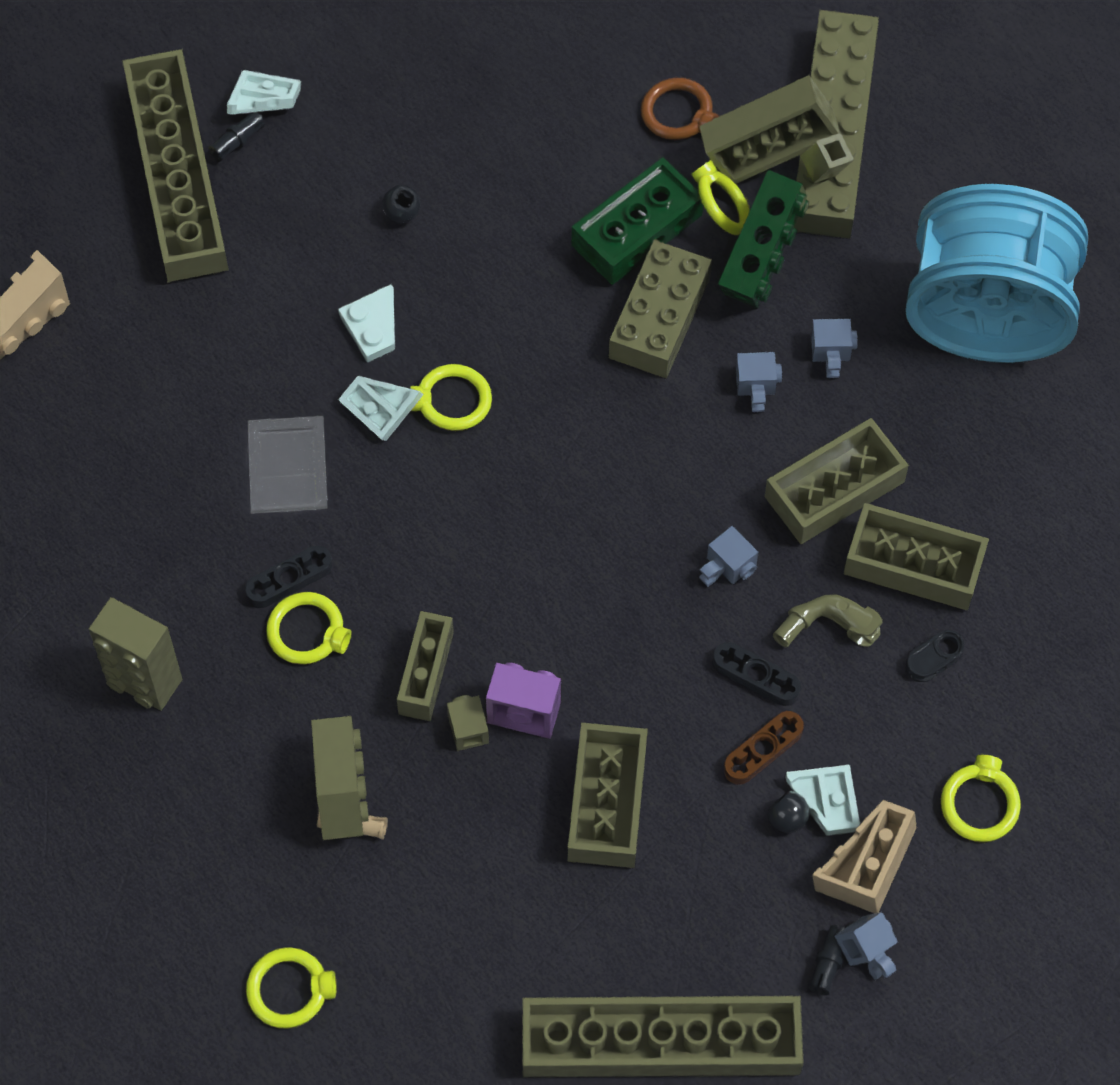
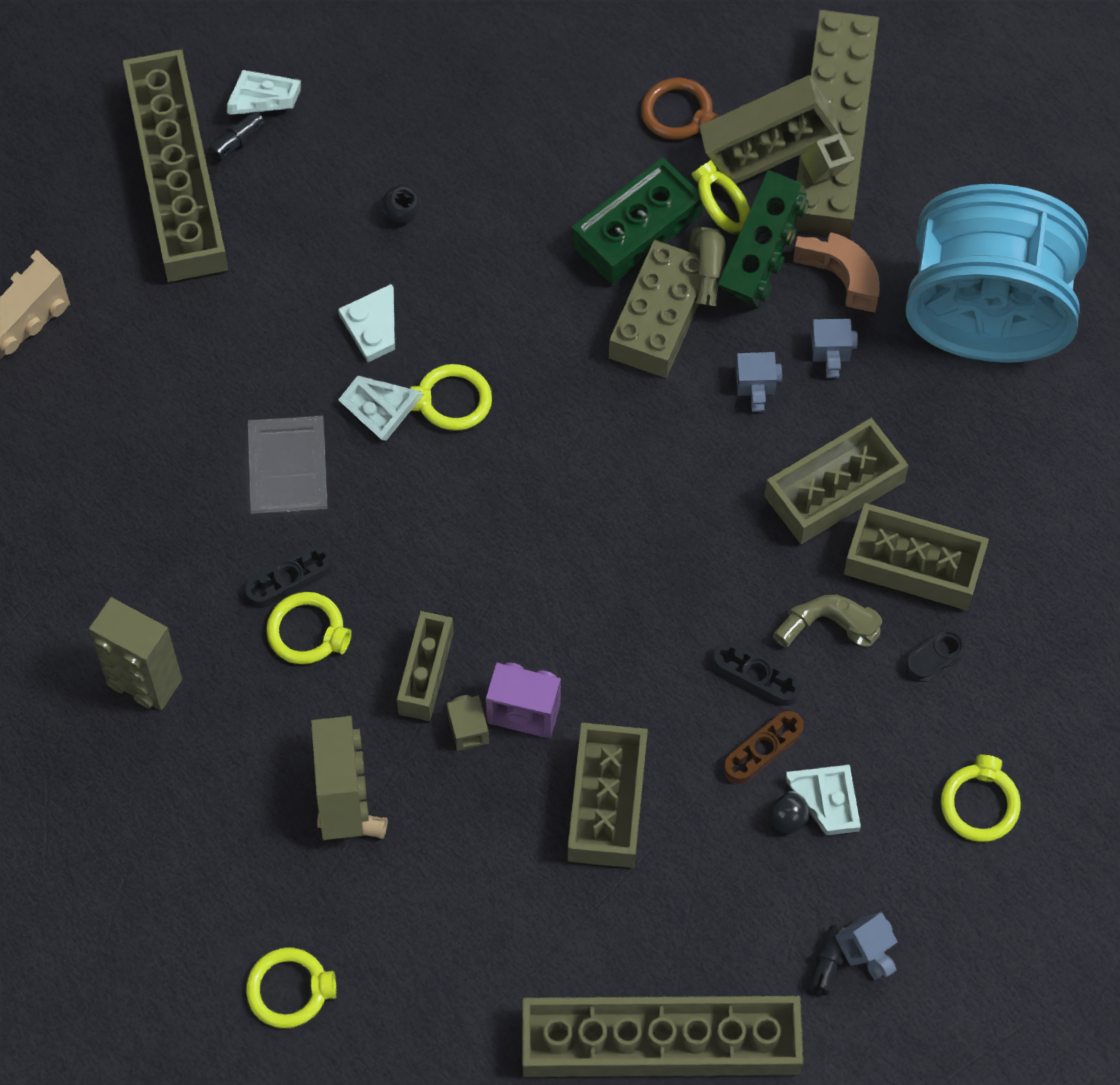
(712, 250): none -> olive piece
(730, 556): sand blue brick -> none
(847, 262): none -> nougat arch
(869, 860): tan wedge -> none

